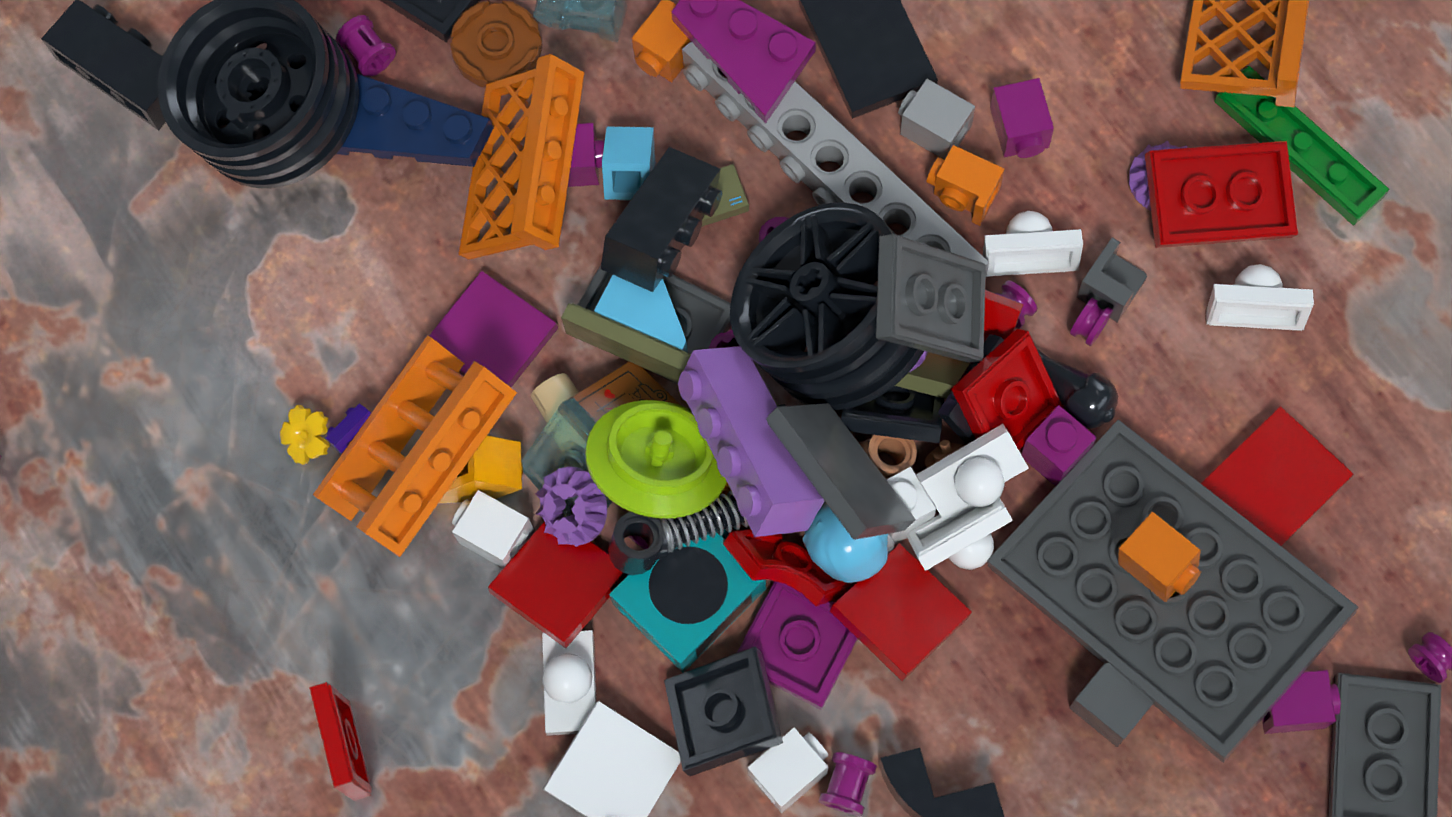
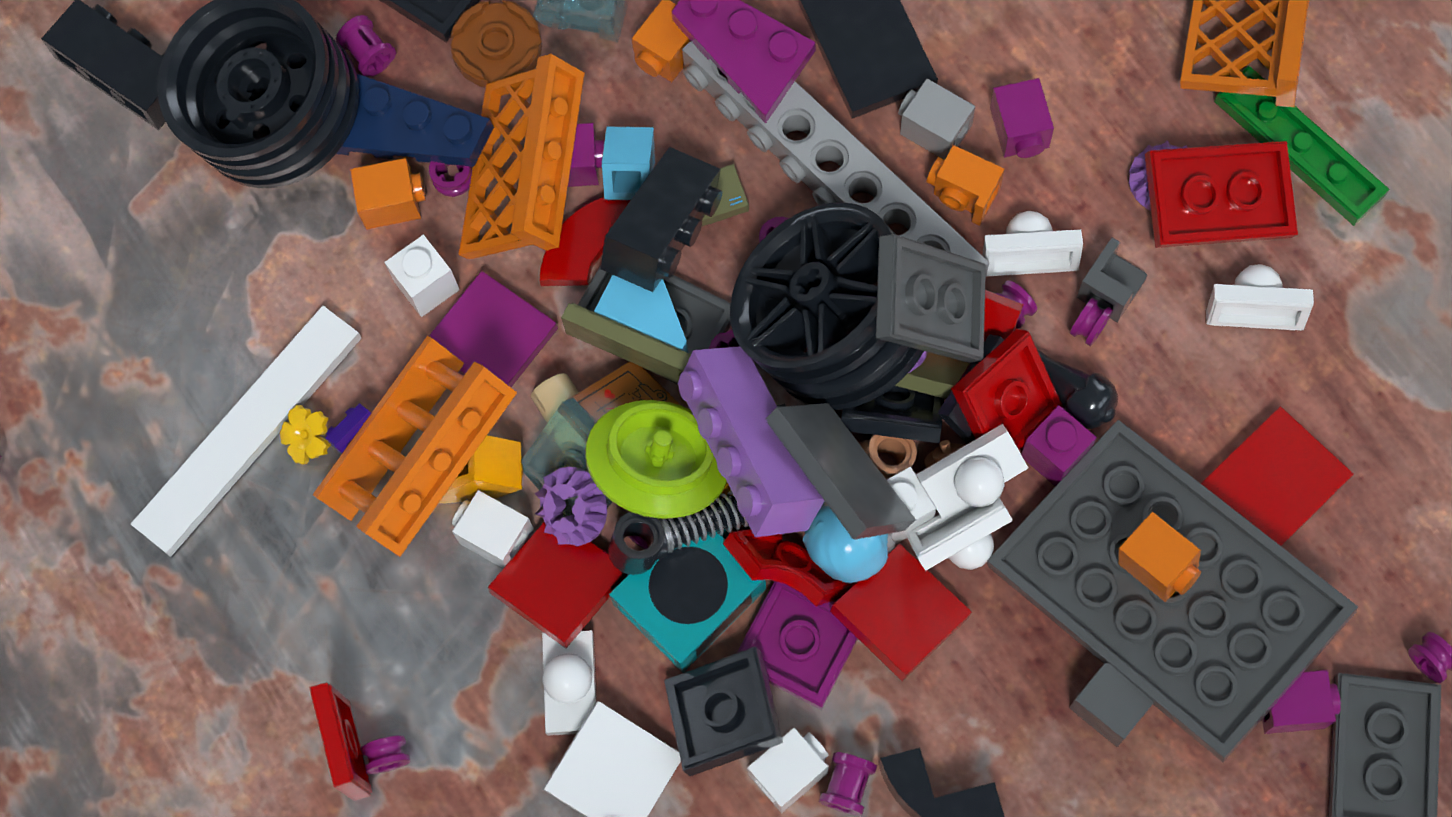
(245, 431): none -> white tile
(385, 754): none -> magenta bush
(387, 193): none -> orange brick
(422, 275): none -> white brick
(453, 188): none -> magenta bush
(580, 244): none -> red tile

